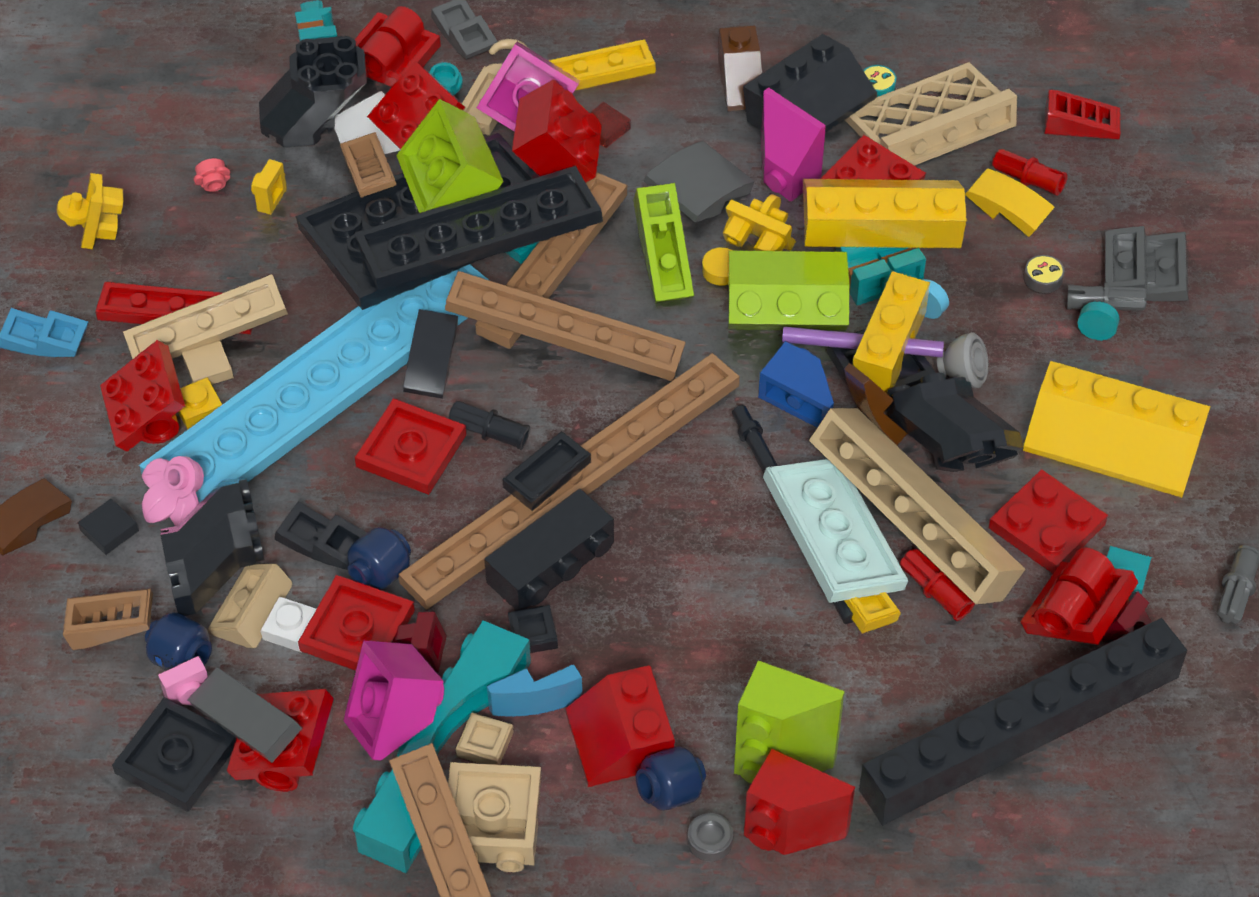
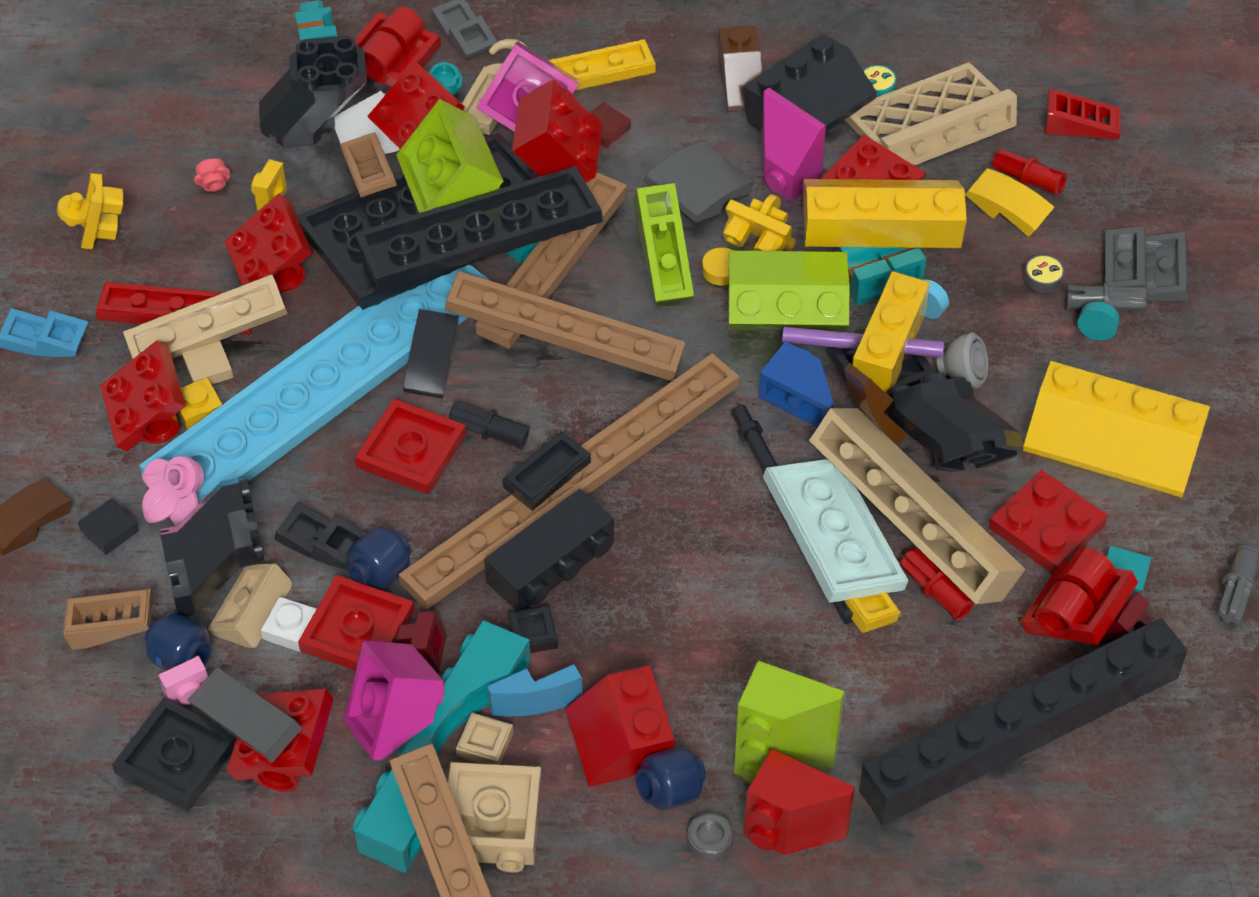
(270, 246): none -> red plate

